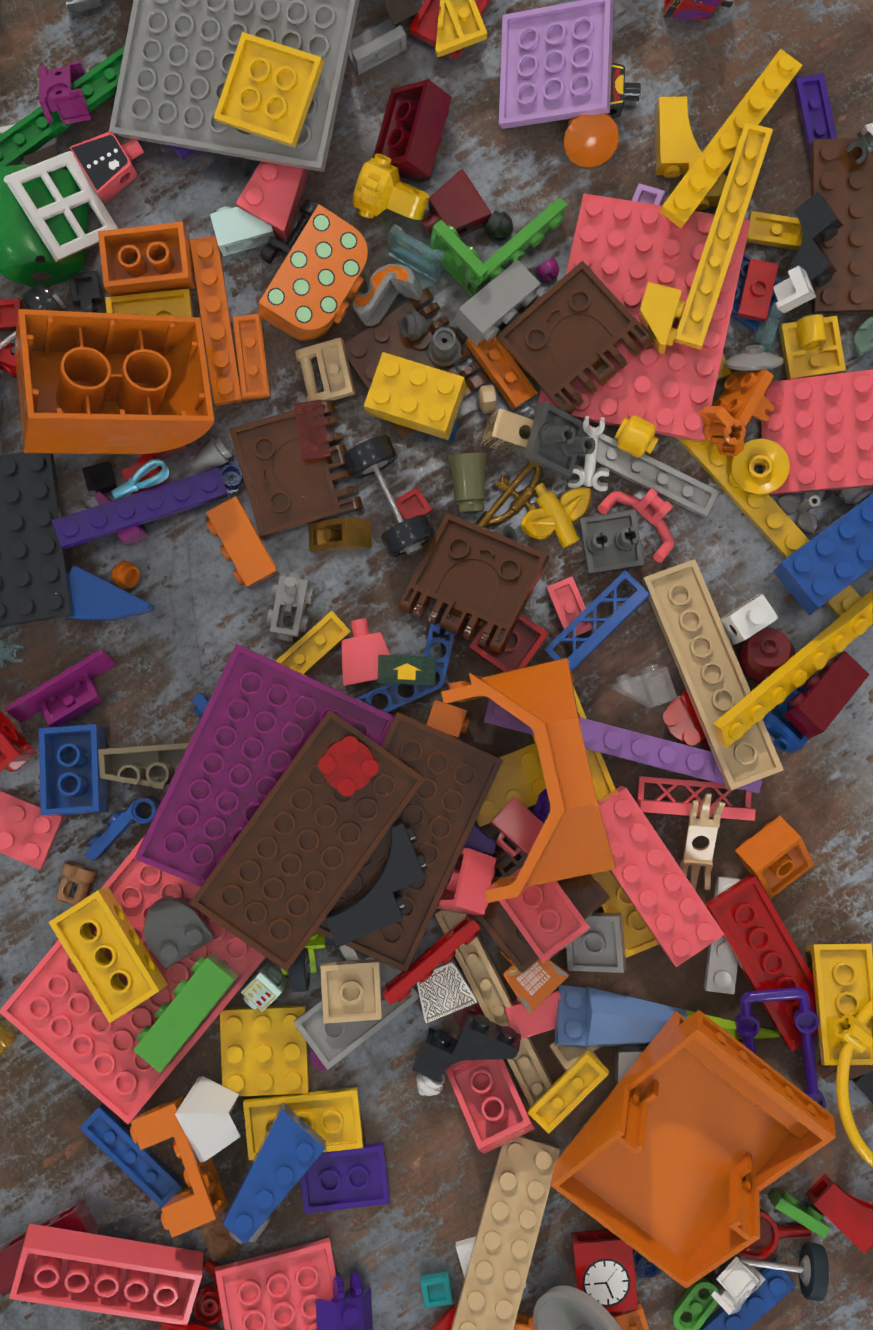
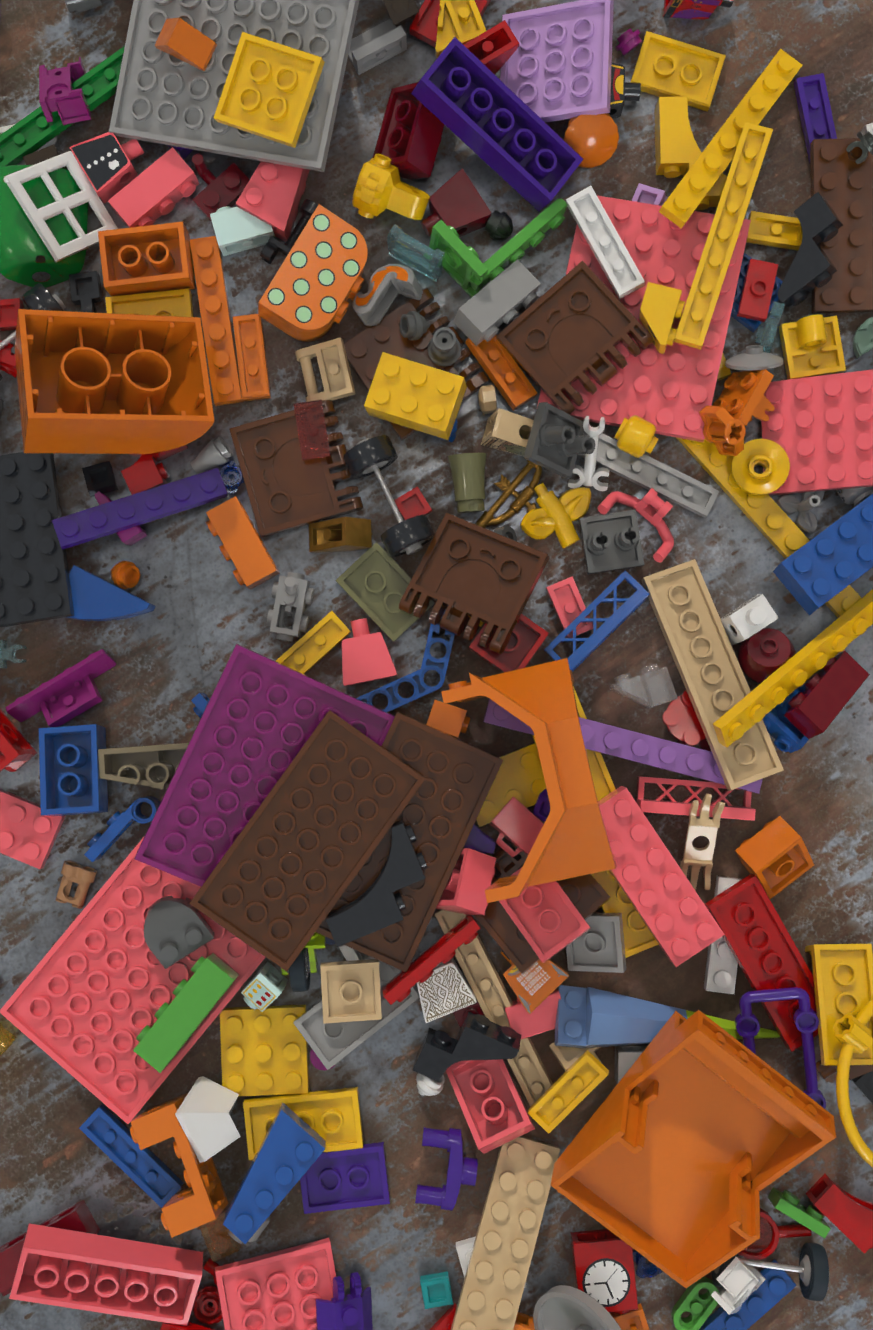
(91, 961): yellow brick -> none
(133, 484): medium azure piece -> none
(155, 191): none -> coral brick
(185, 43): none -> orange slope
(221, 190): none -> dark red plate
(348, 765): red piece -> none
(377, 588): none -> olive plate
(406, 670): clear green tile -> none
(460, 1169): none -> dark purple connector
(494, 46): none -> red slope
(496, 125): none -> dark purple brick
(547, 269): magenta hinge -> none
(605, 242): none -> white plate
(628, 41): none -> magenta plate
(678, 70): none -> yellow tile
(794, 290): white panel -> none

